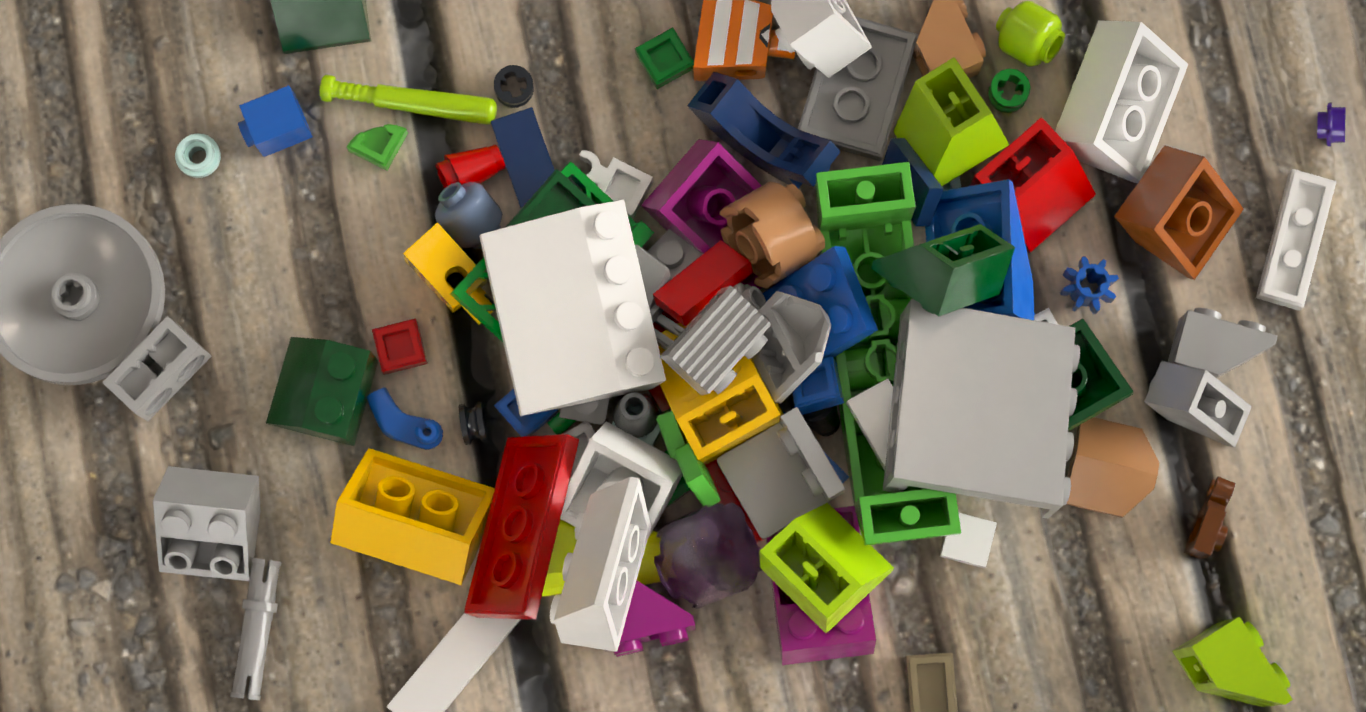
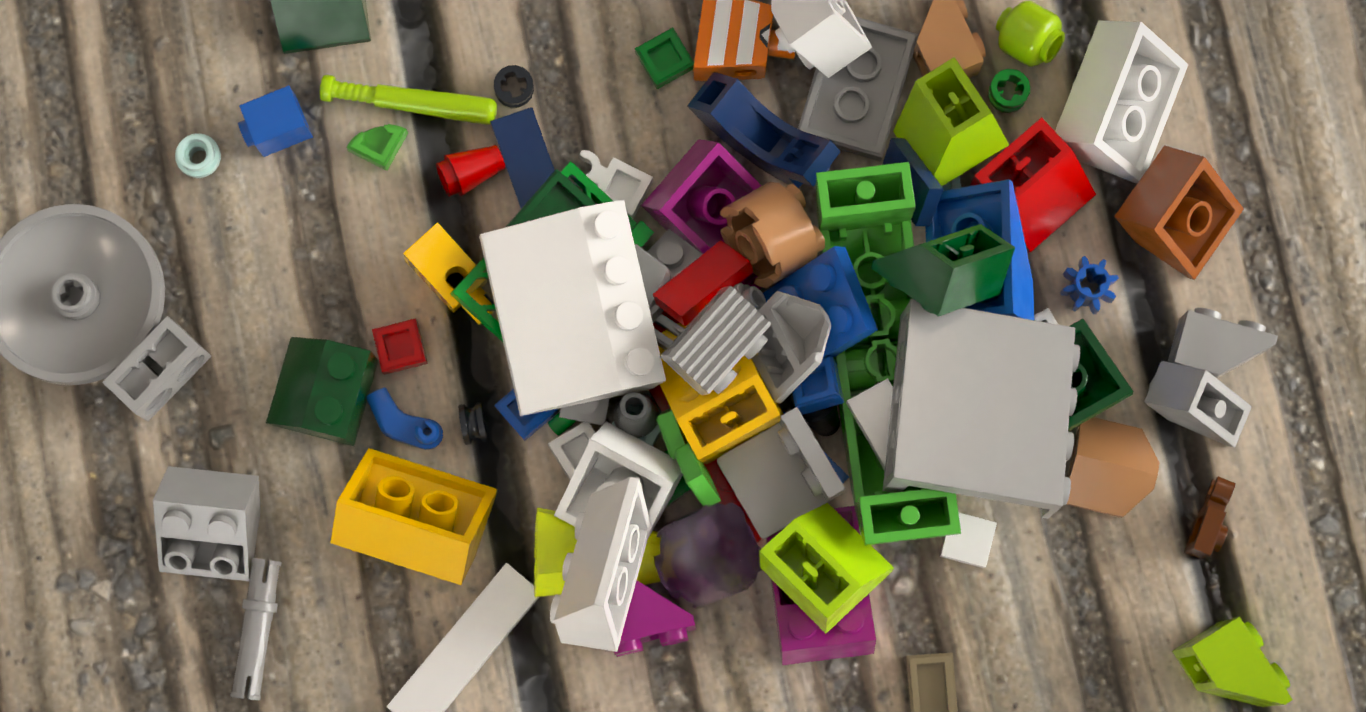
(467, 212): sand blue head -> none
(521, 527): red tile -> none
(1296, 239): white tile -> none
(1332, 124): dark purple plate -> none

